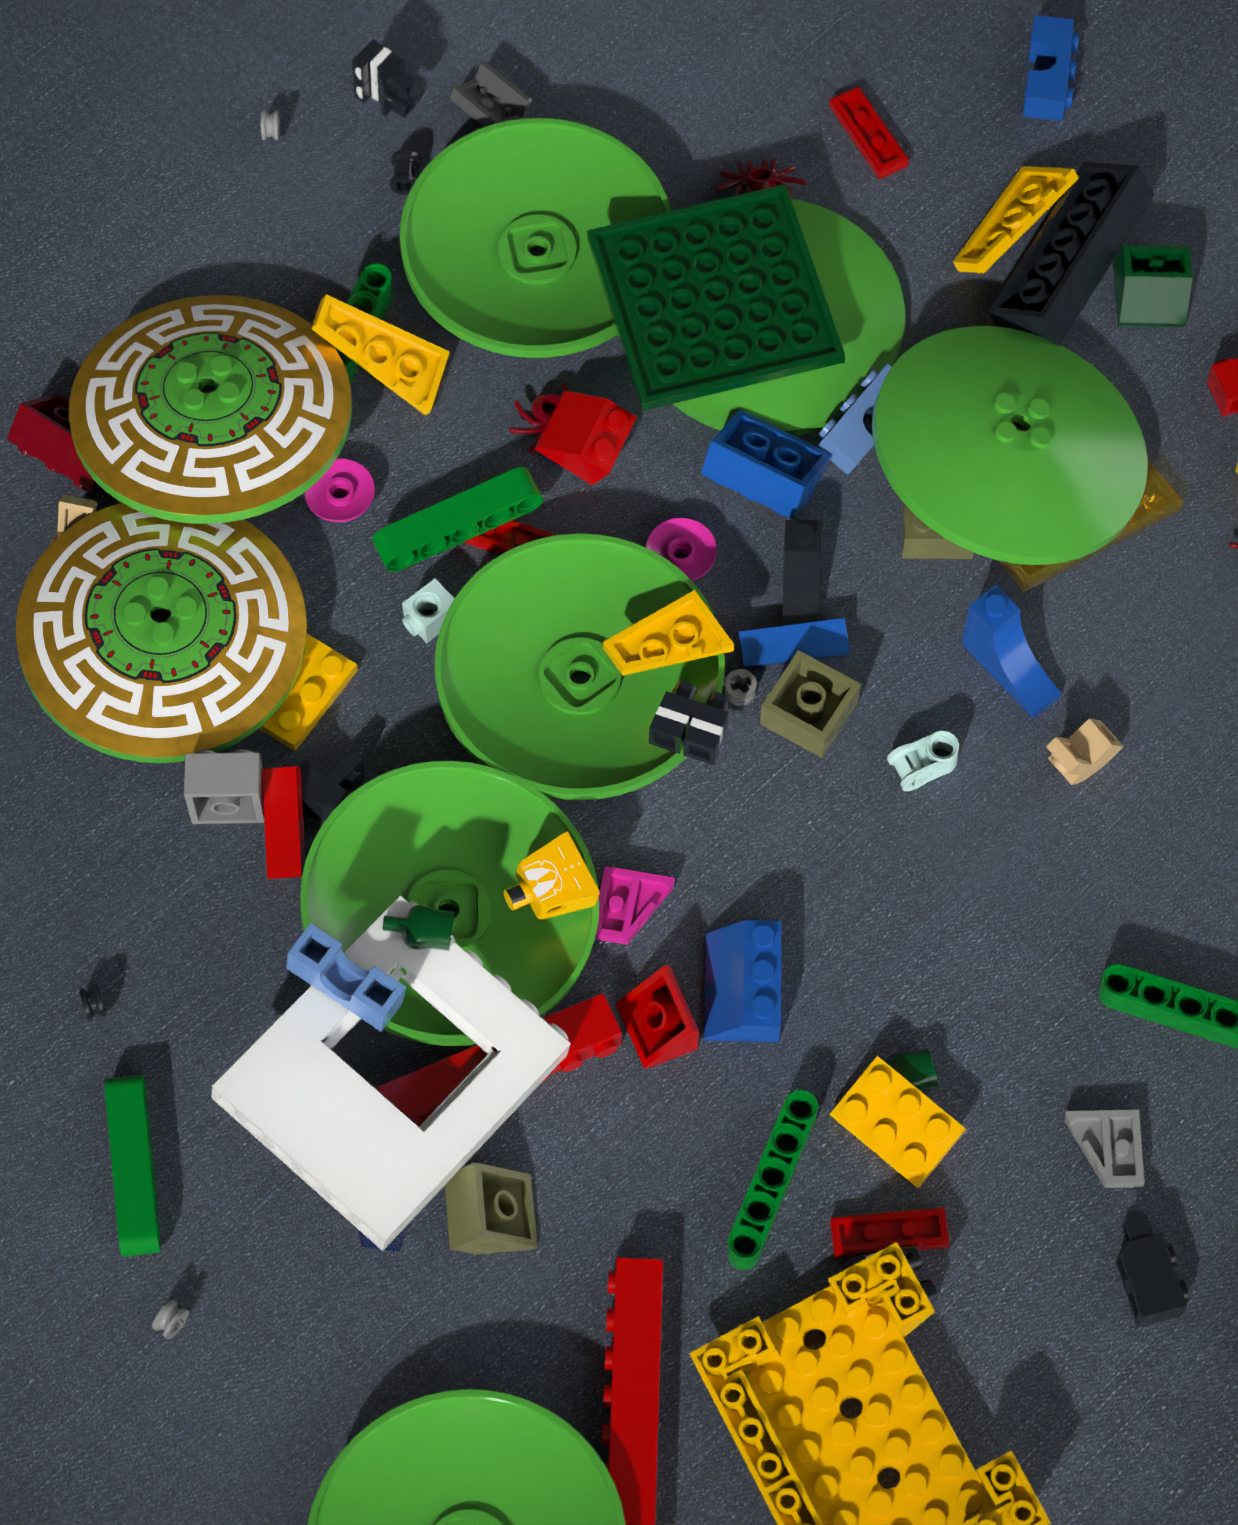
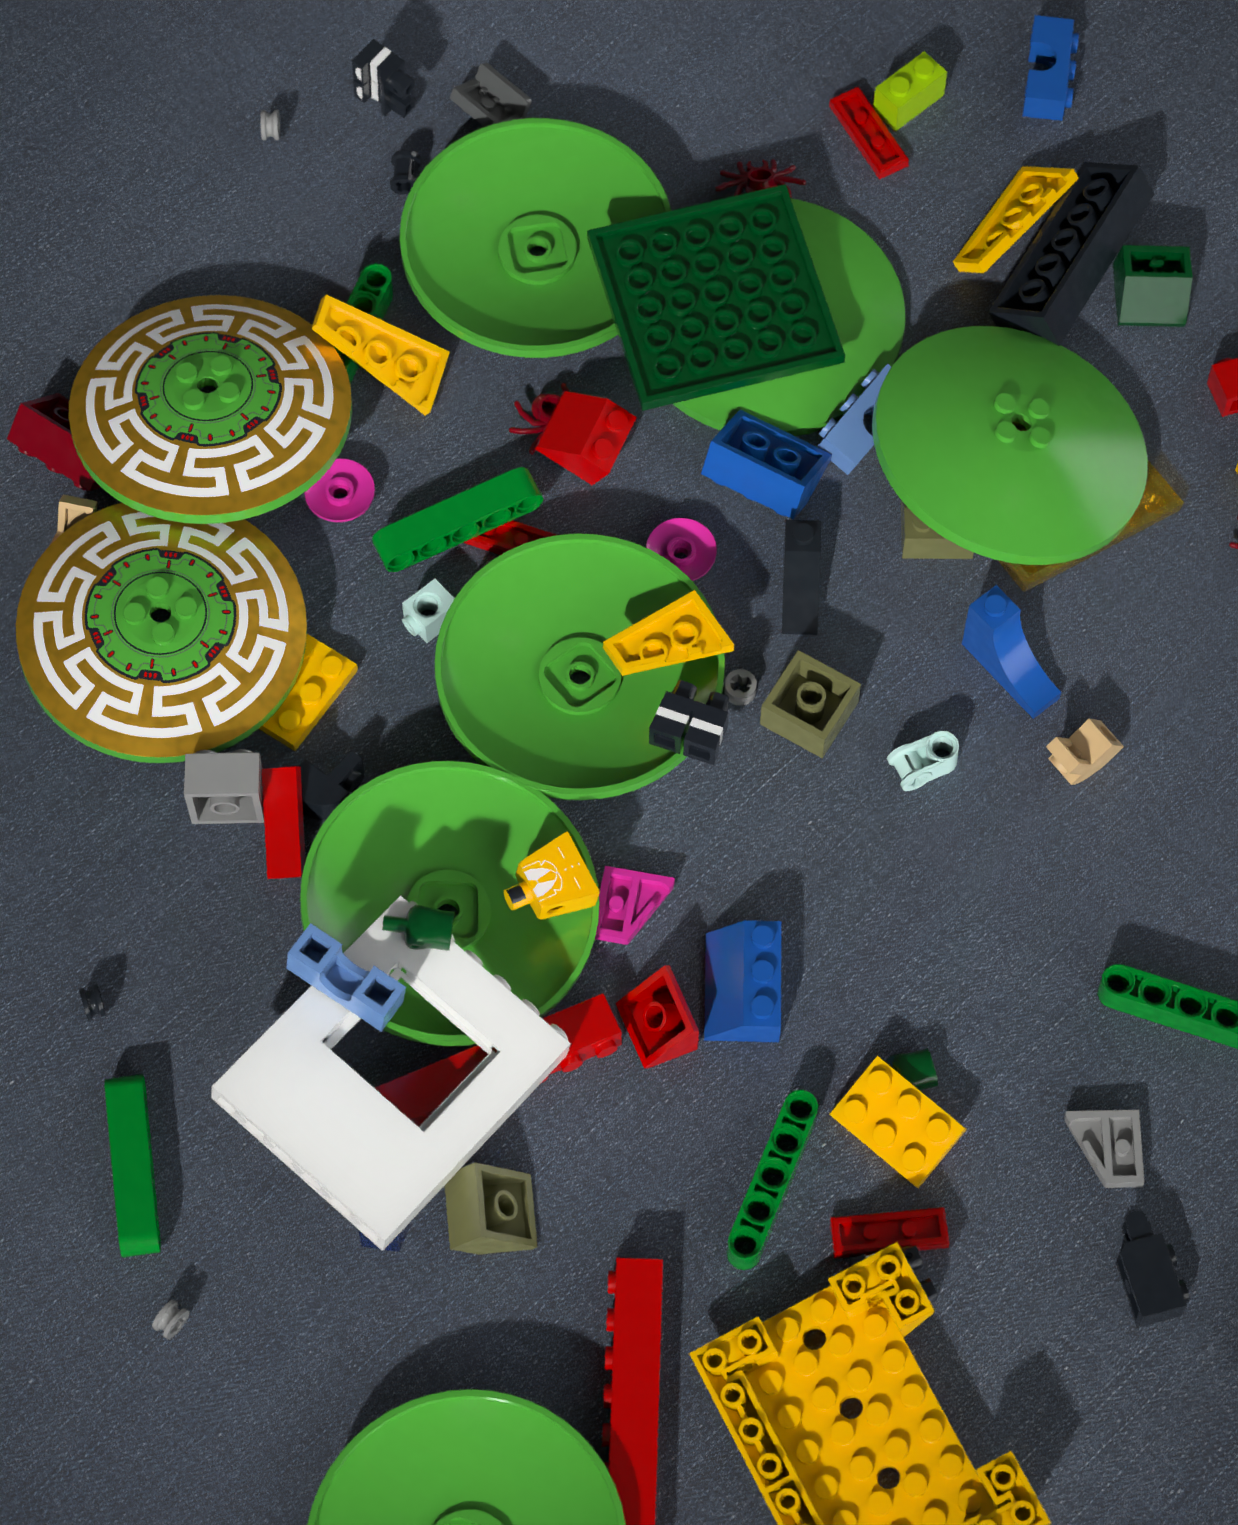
(781, 643): blue tile -> none
(909, 91): none -> lime brick

